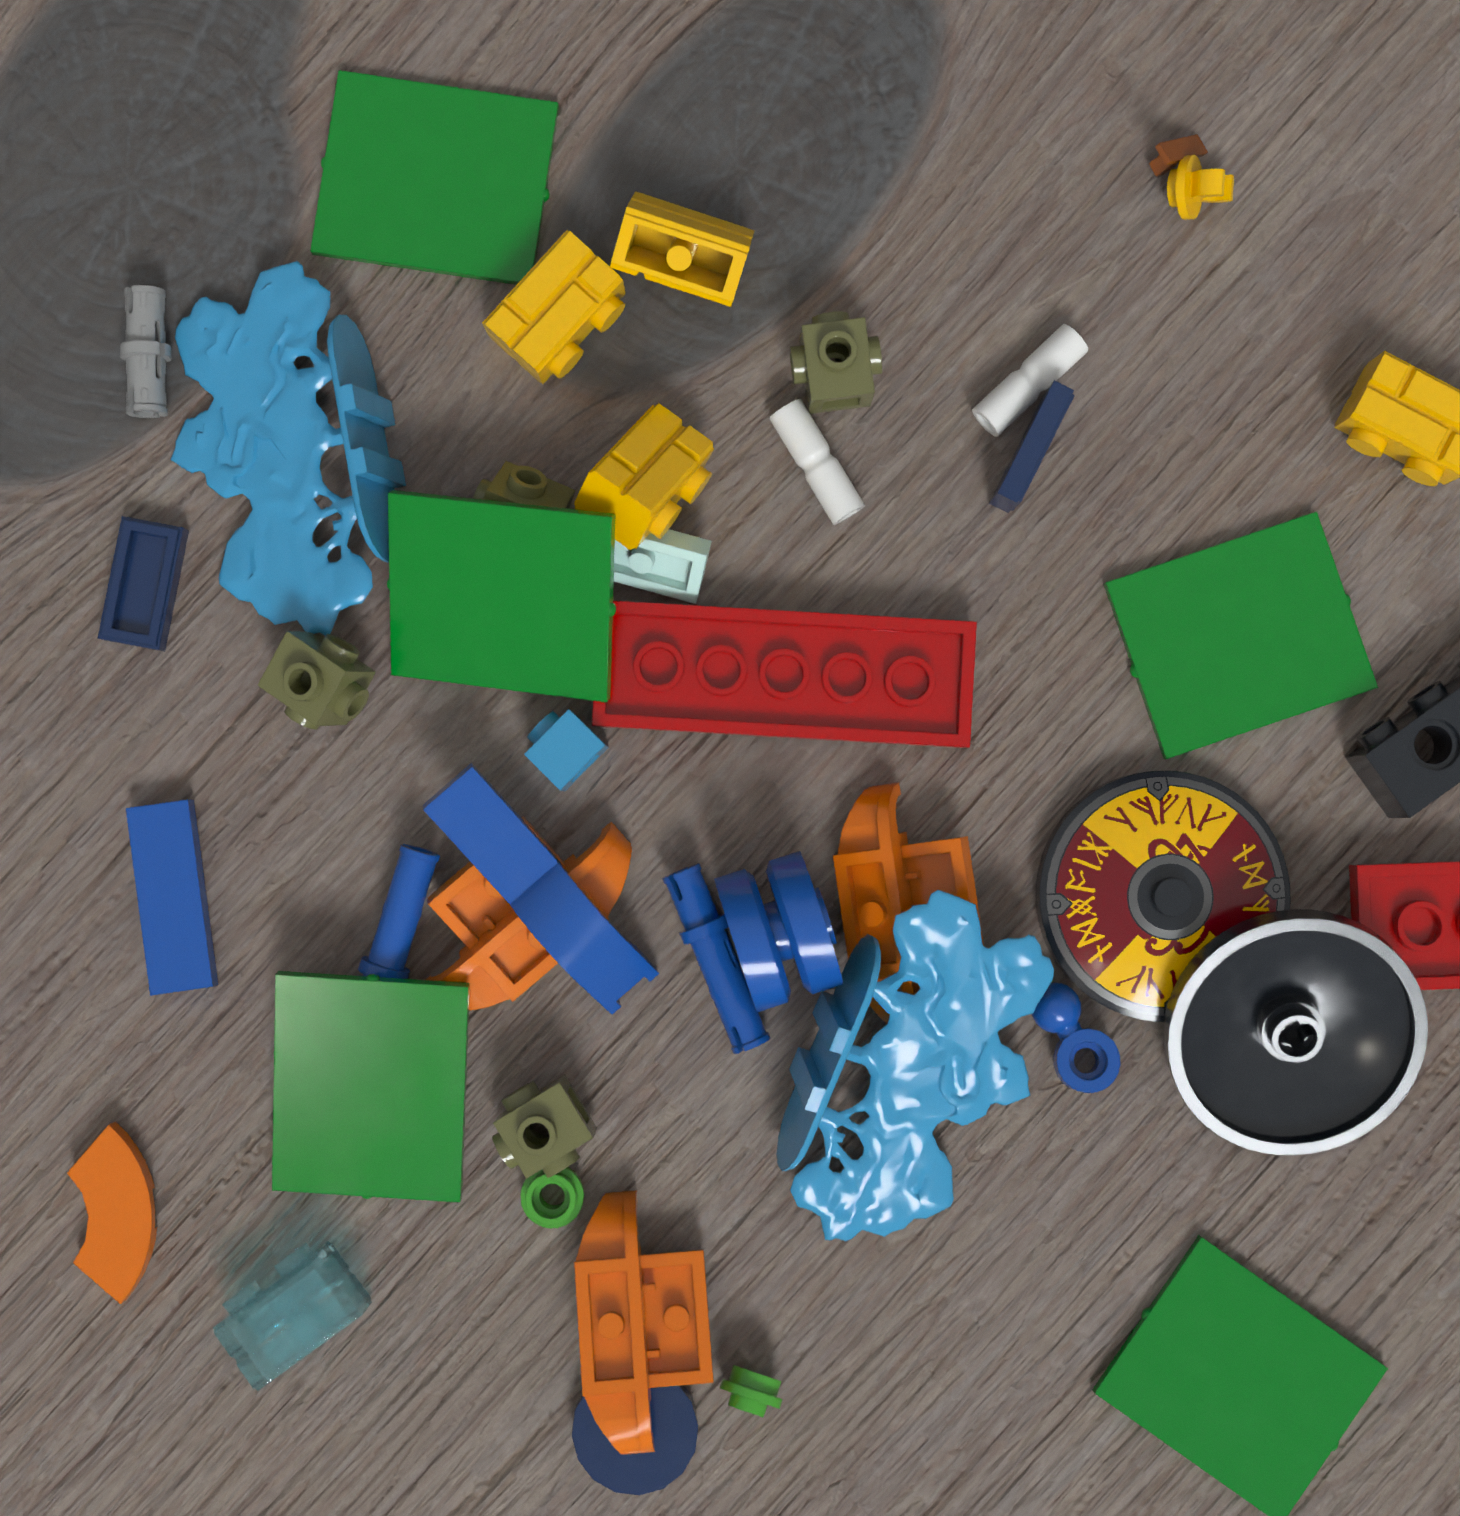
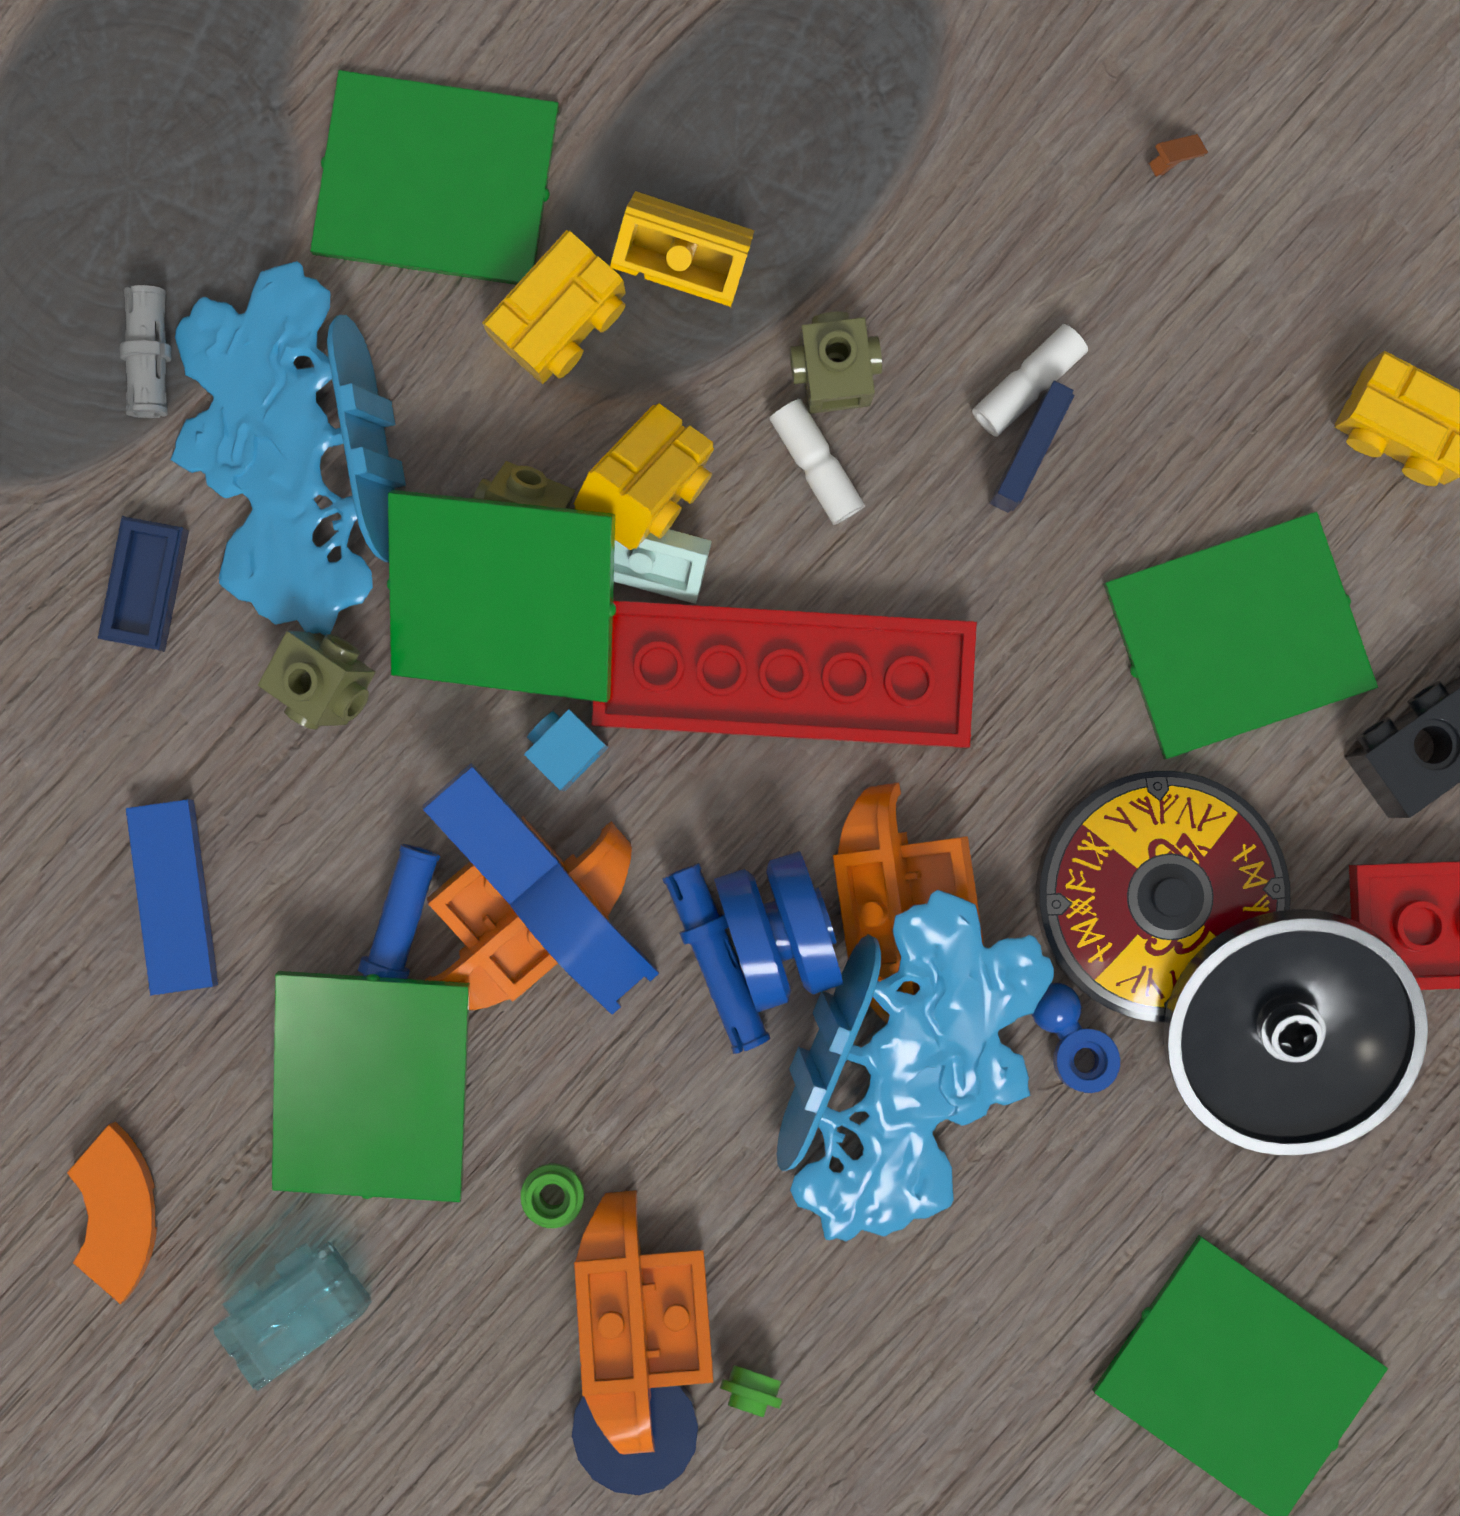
(555, 1108): olive brick -> none
(1192, 185): yellow plate -> none

